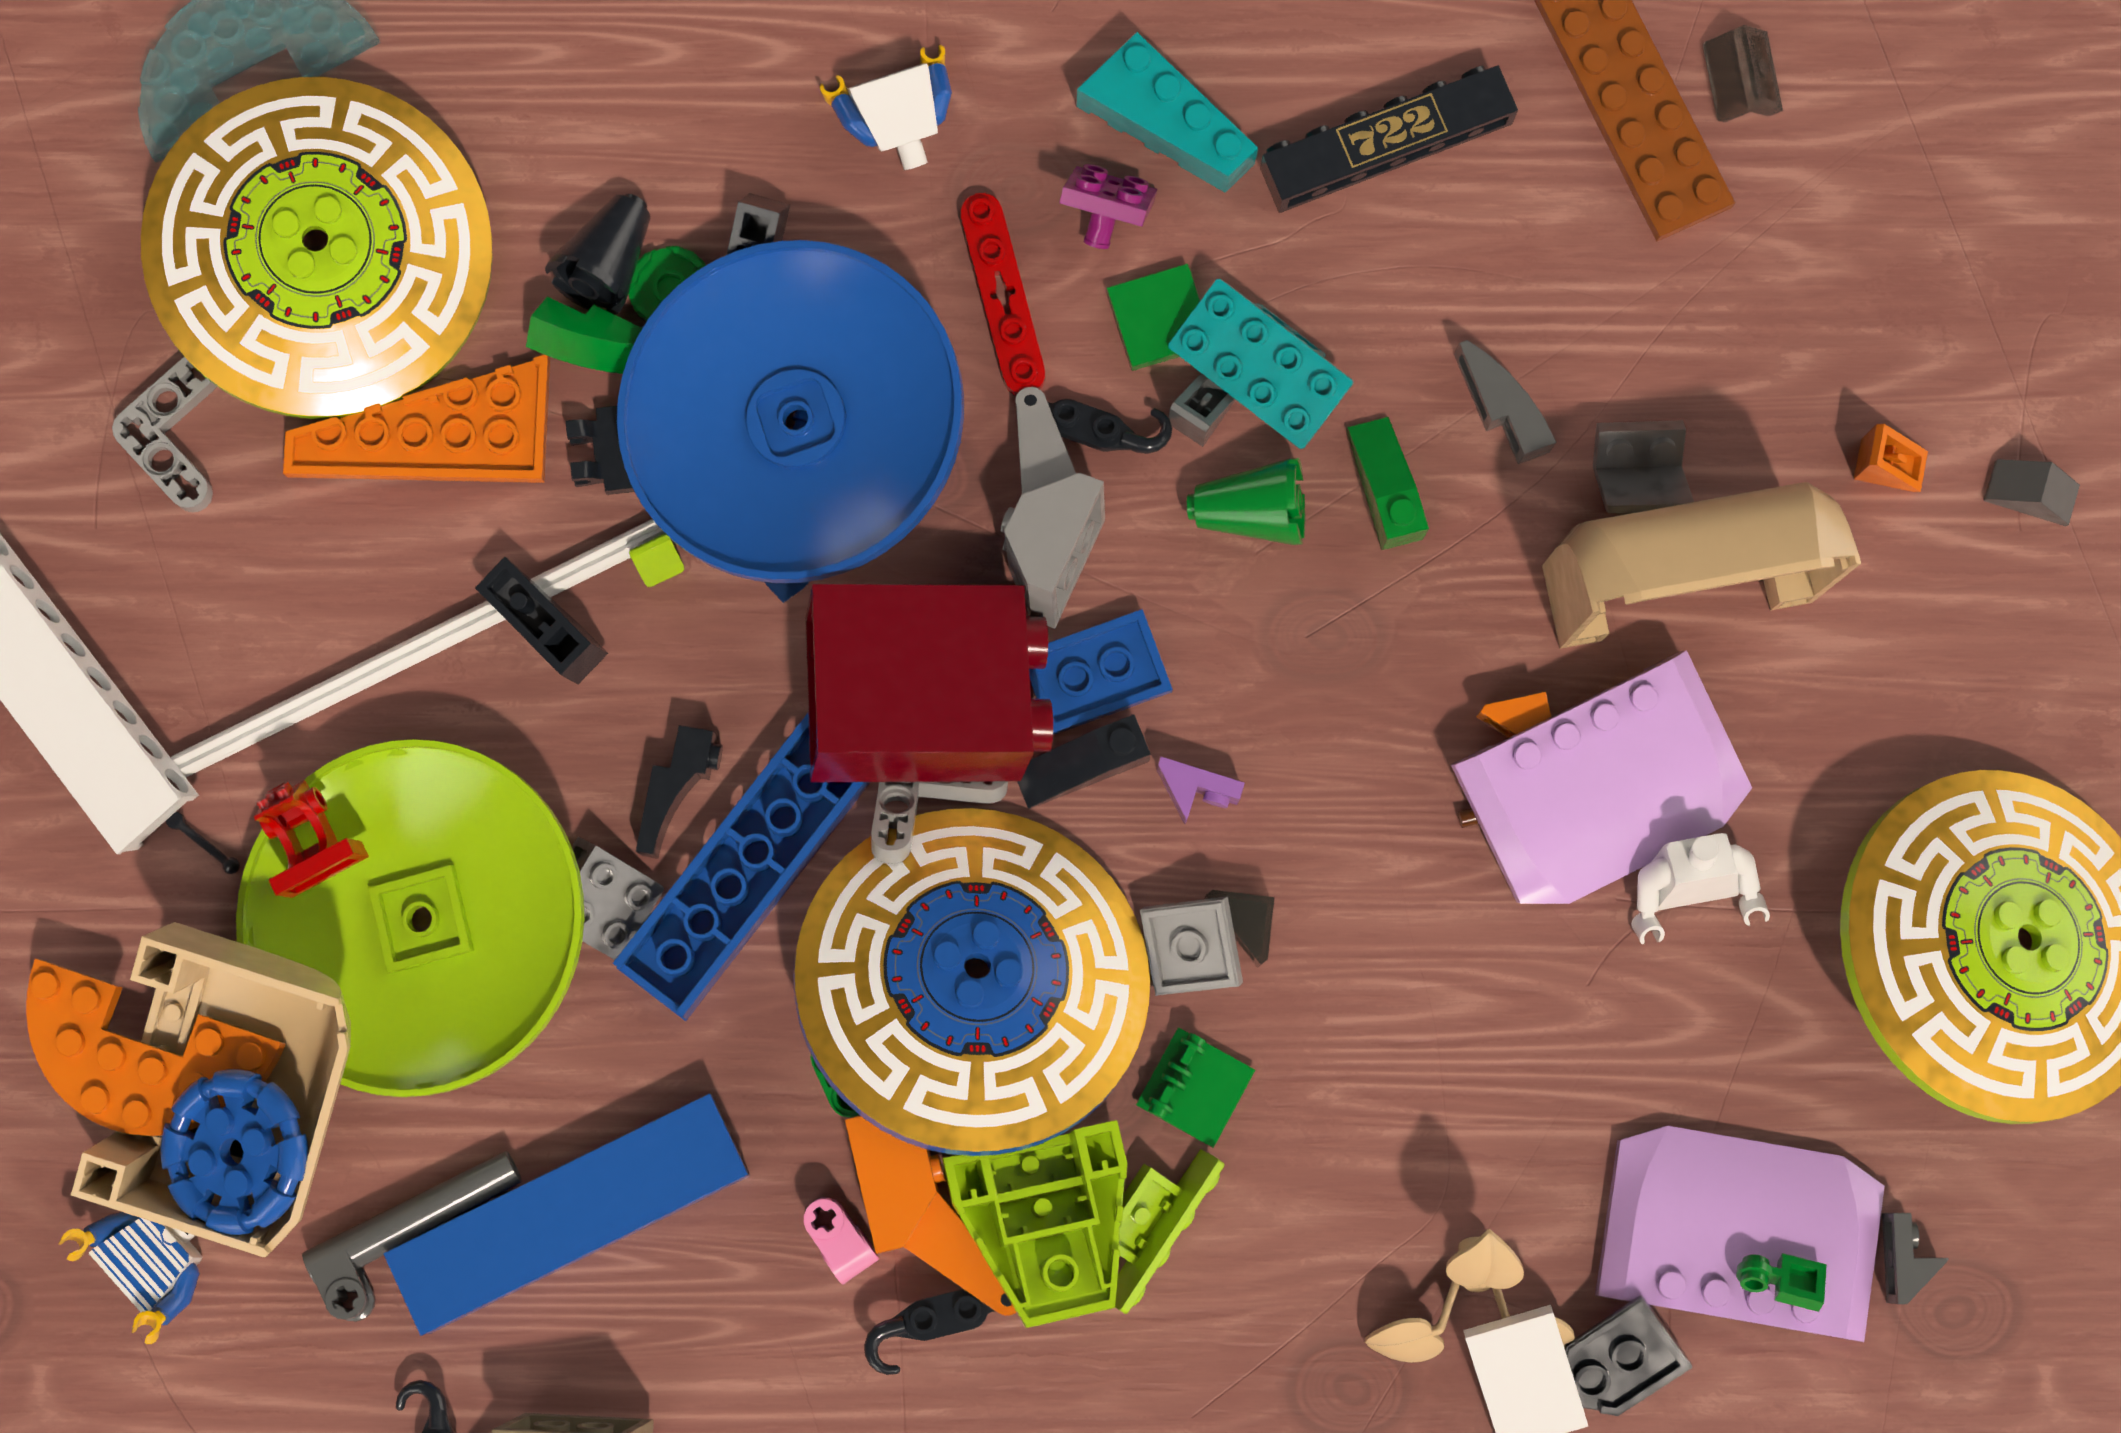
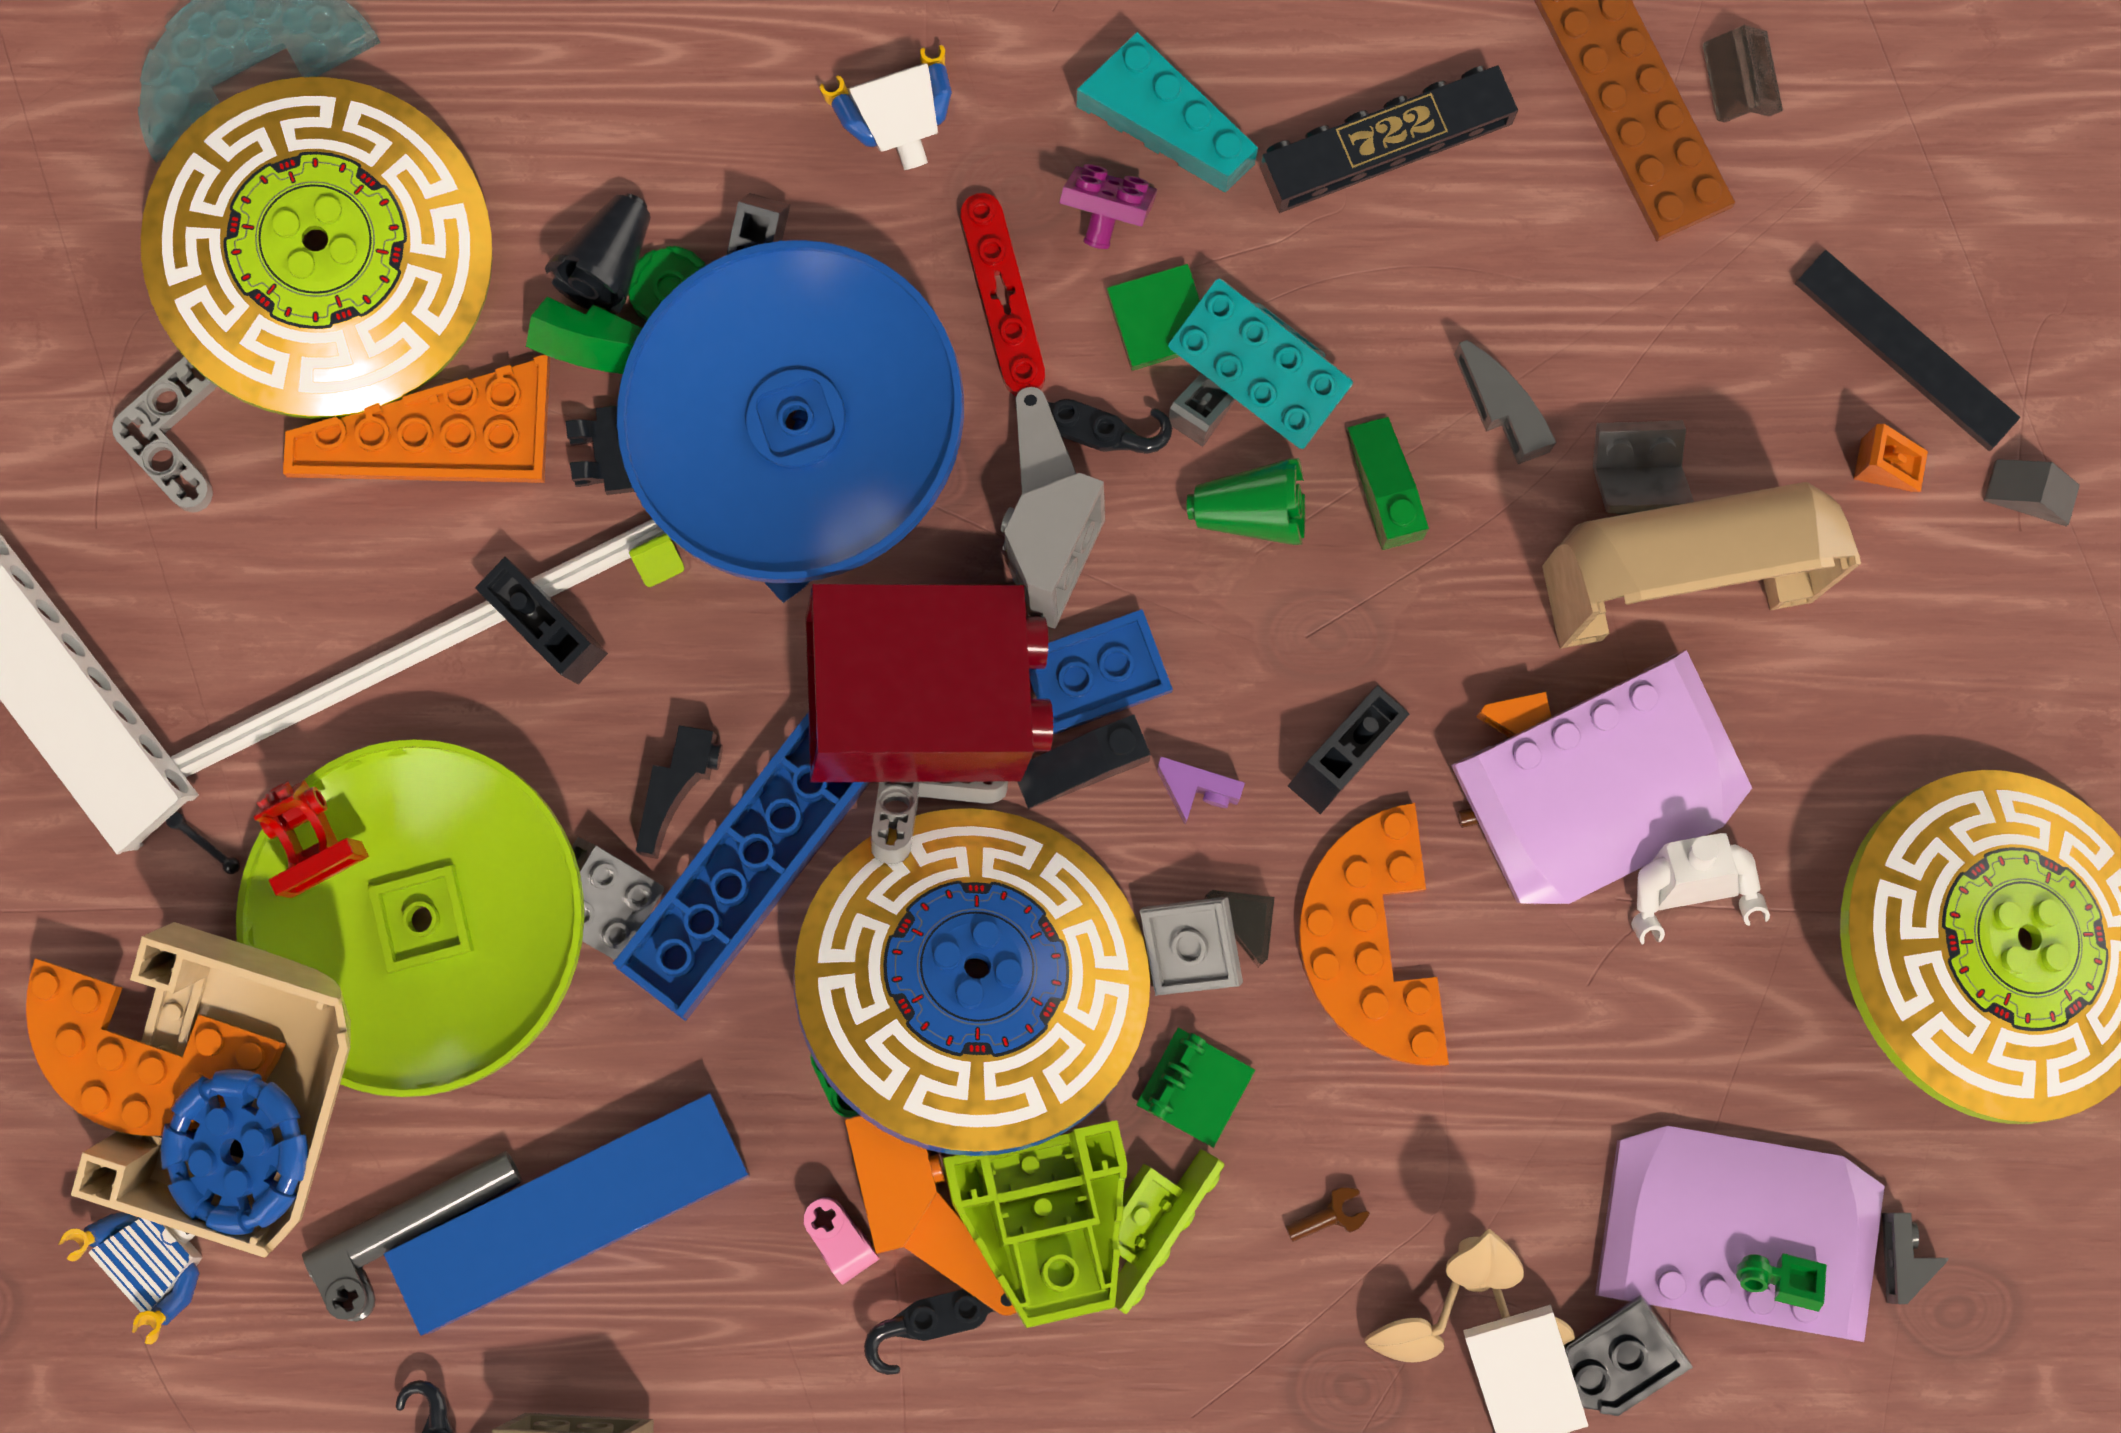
(1327, 1217): none -> reddish brown bar
(1348, 750): none -> black slope
(1348, 941): none -> orange plate
(1907, 350): none -> black tile

